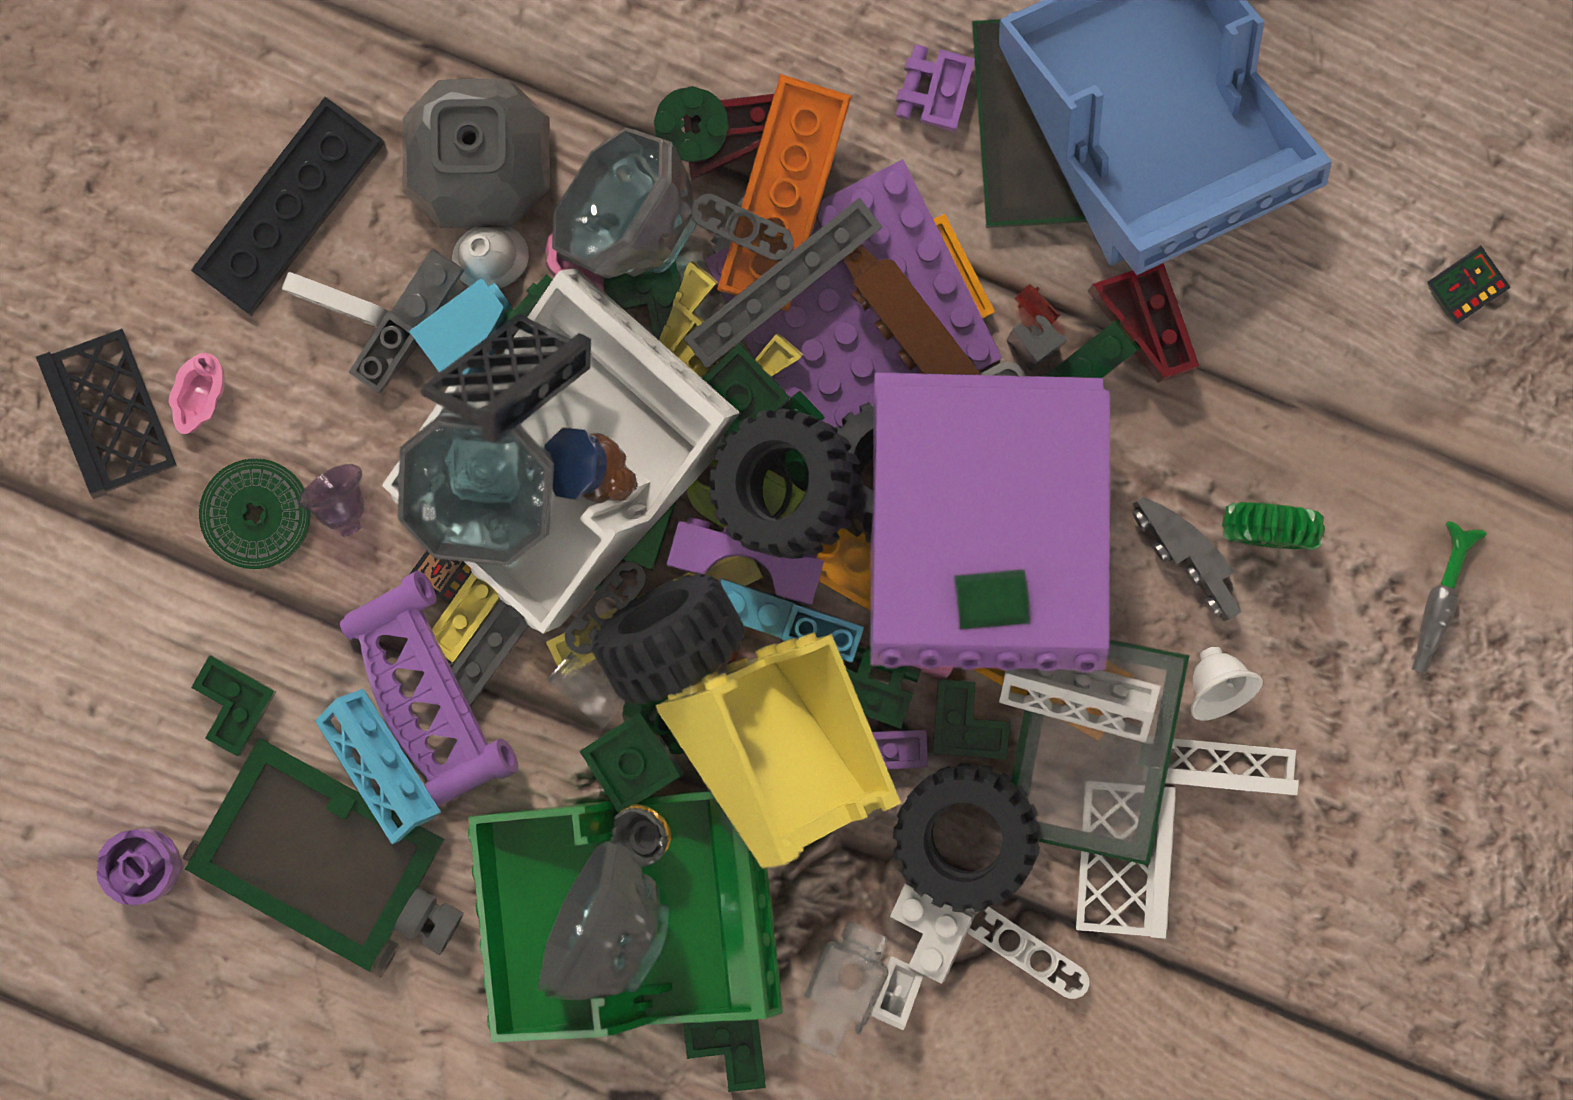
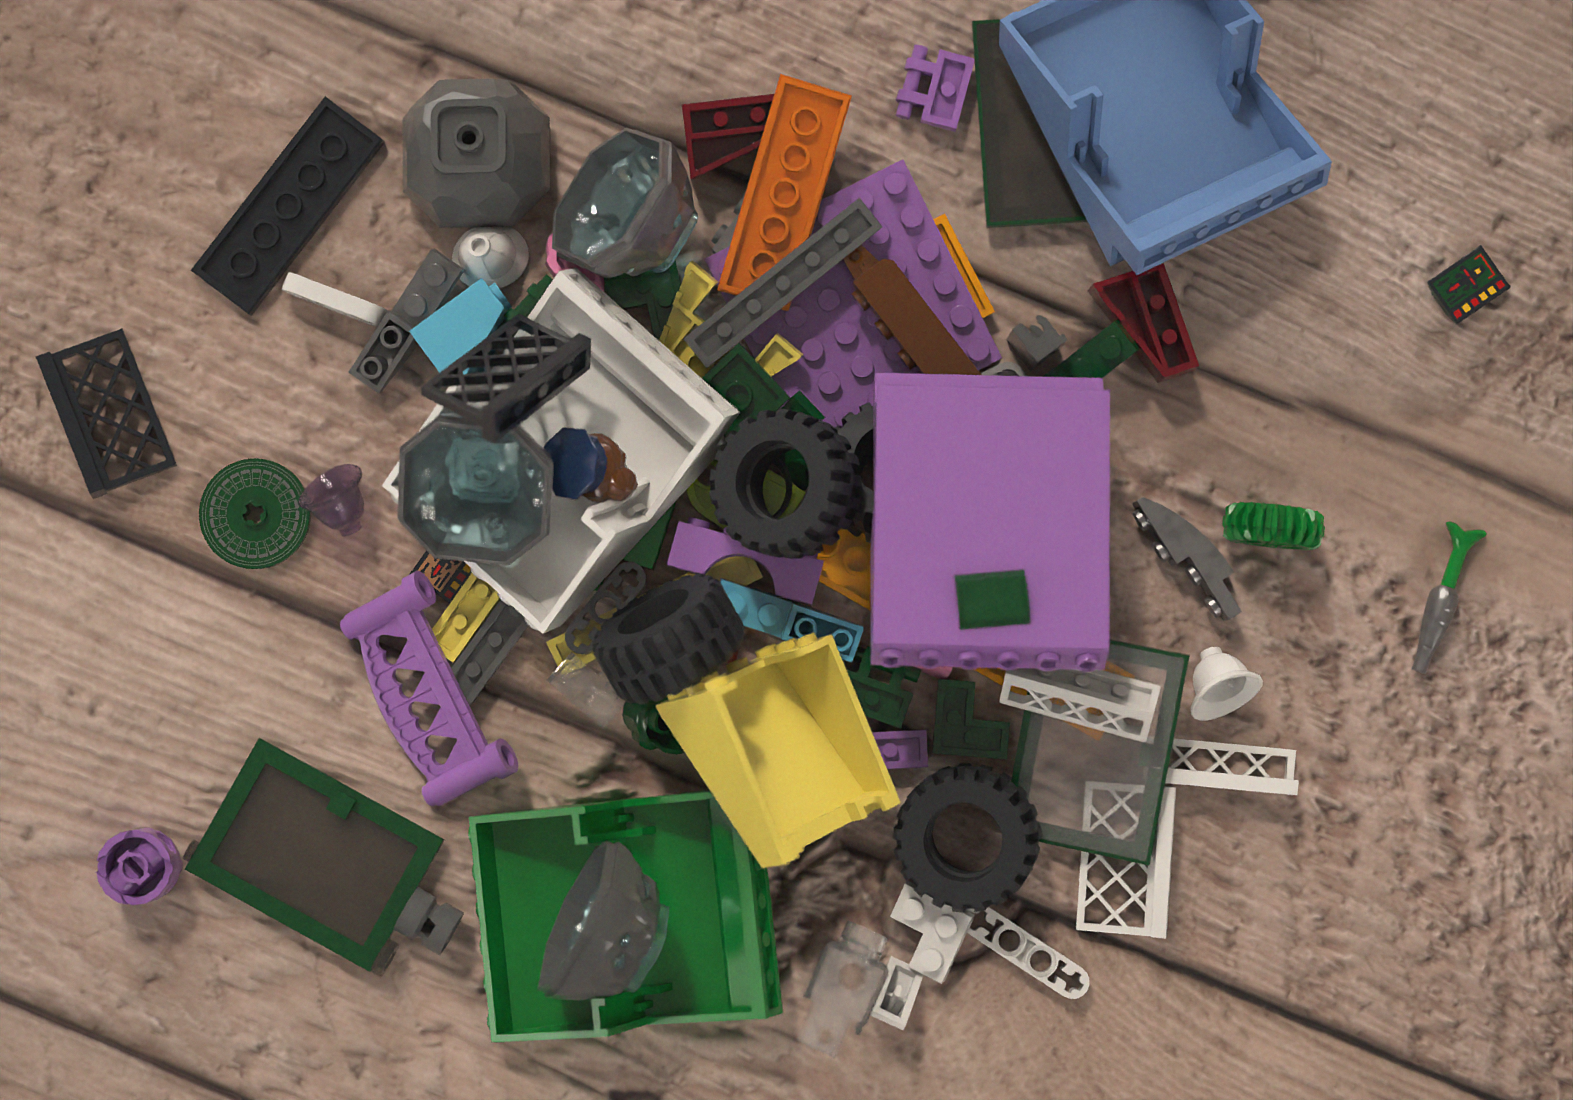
(196, 392): bright pink arm -> none
(242, 701): dark green plate -> none
(380, 760): medium azure fence -> none
(631, 761): dark green plate -> none
(642, 833): dark grey hair -> none
(712, 127): dark green plate -> none
(738, 1043): dark green plate -> none
(771, 231): dark grey beam -> none
(1036, 304): clear red pin -> none

